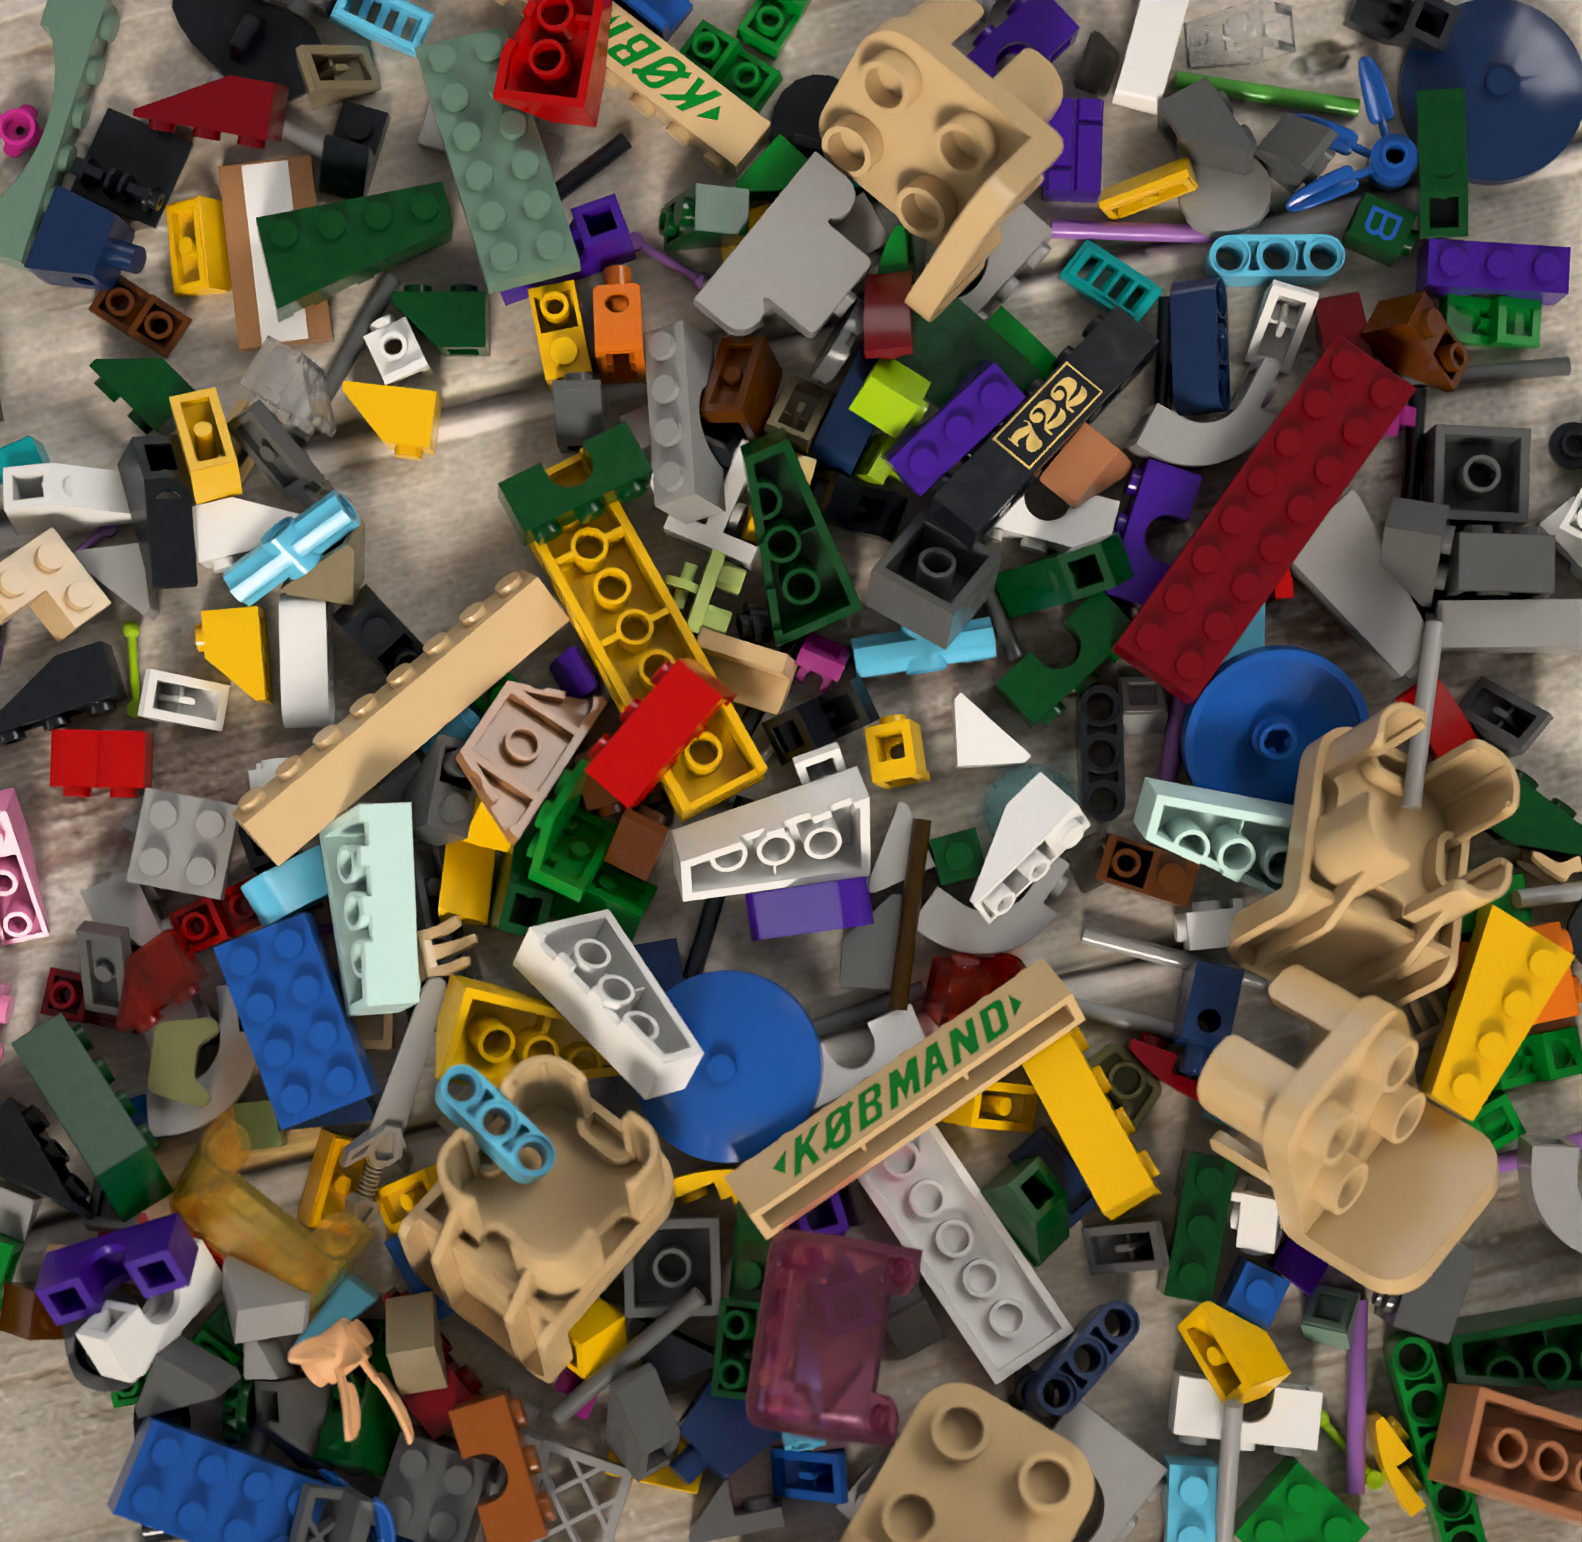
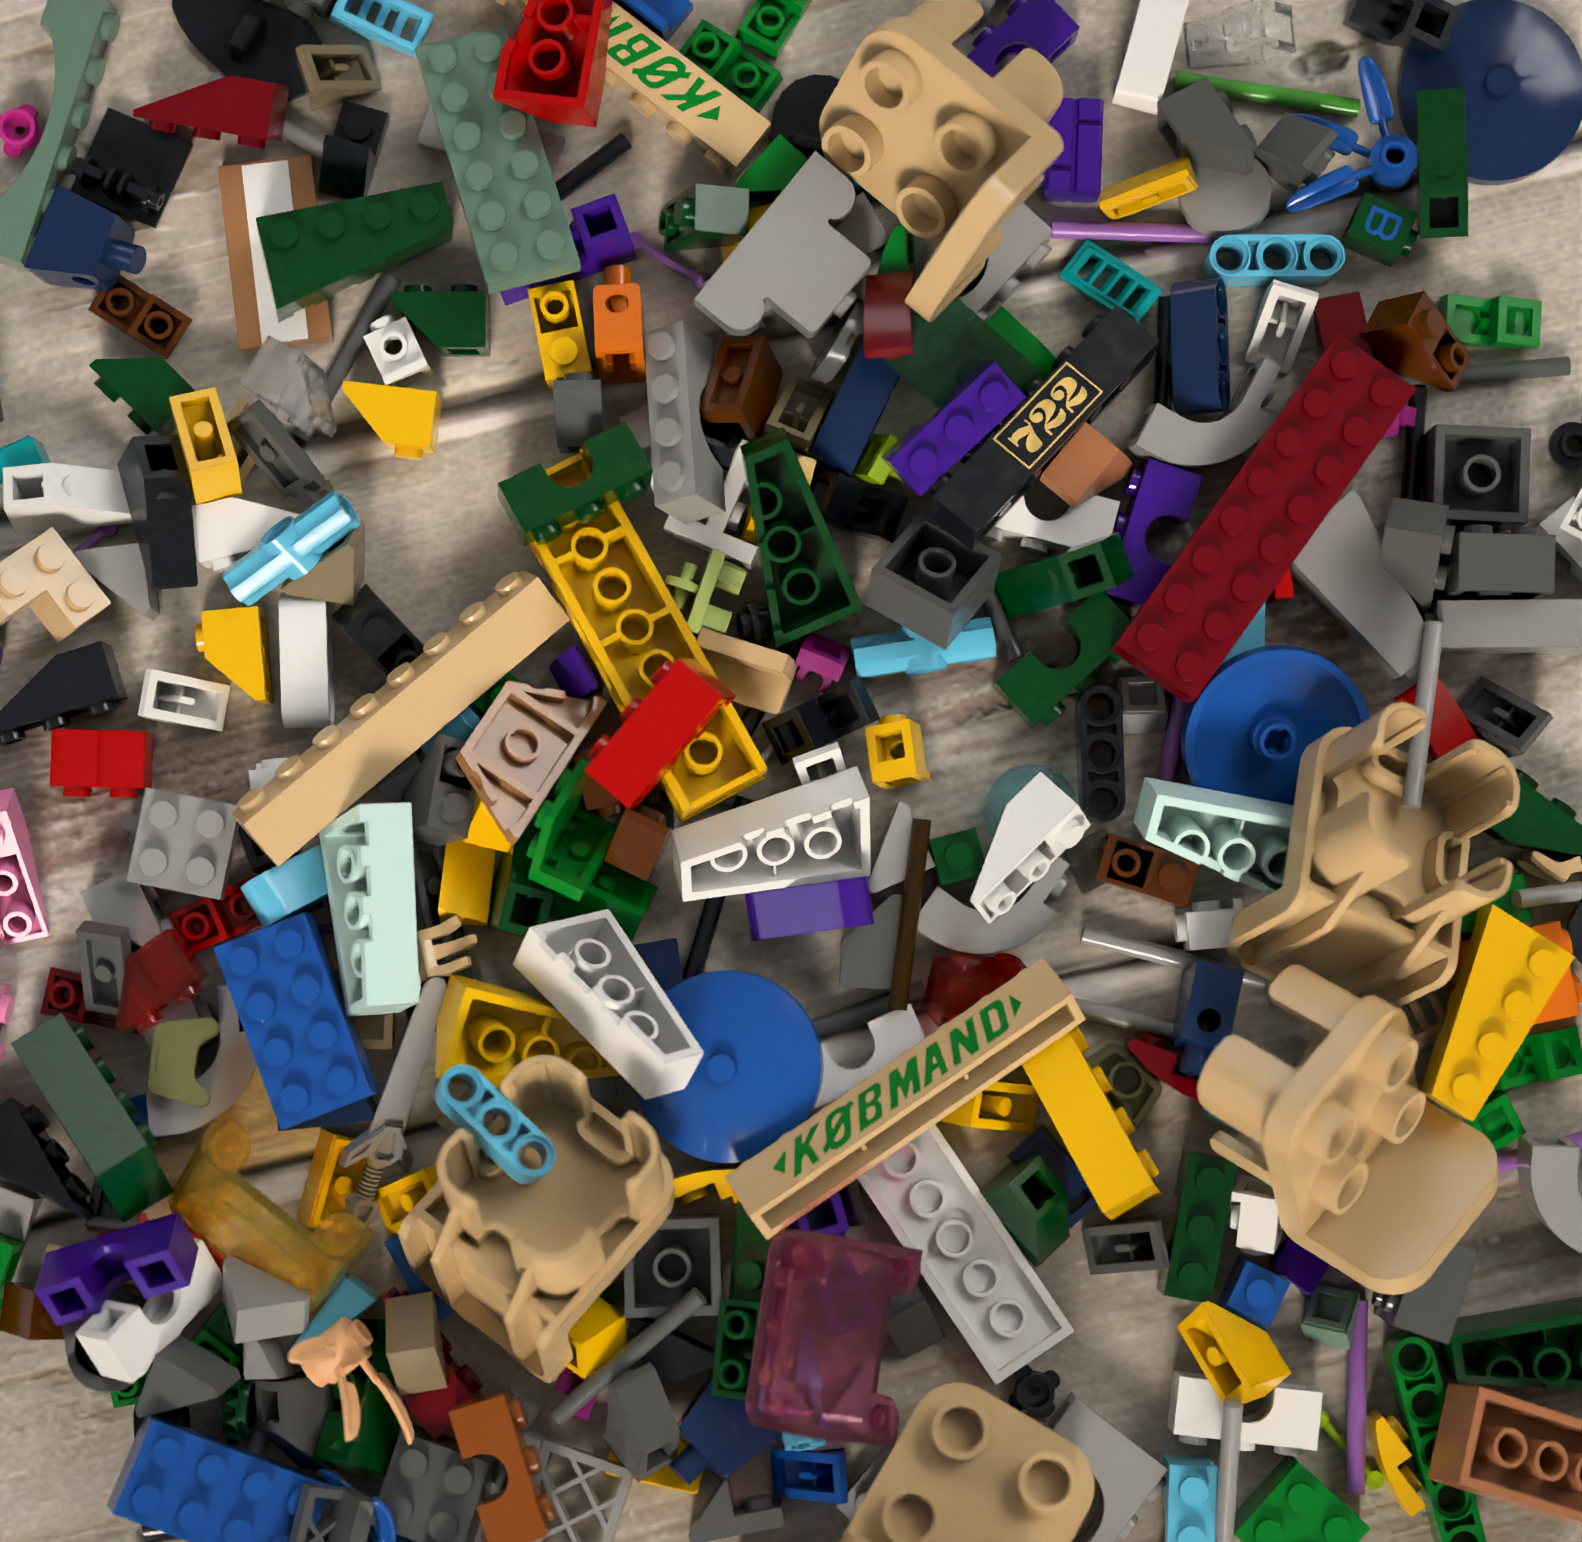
(131, 630): lime hinge -> none
(198, 247): yellow slope -> none
(260, 1124): sand green slope -> none
(891, 397): lime brick -> none
(980, 740): white slope -> none
(1097, 66): clear smoke slope -> none
(1102, 1351): dark blue beam -> none
(1493, 267): dark purple arch -> none

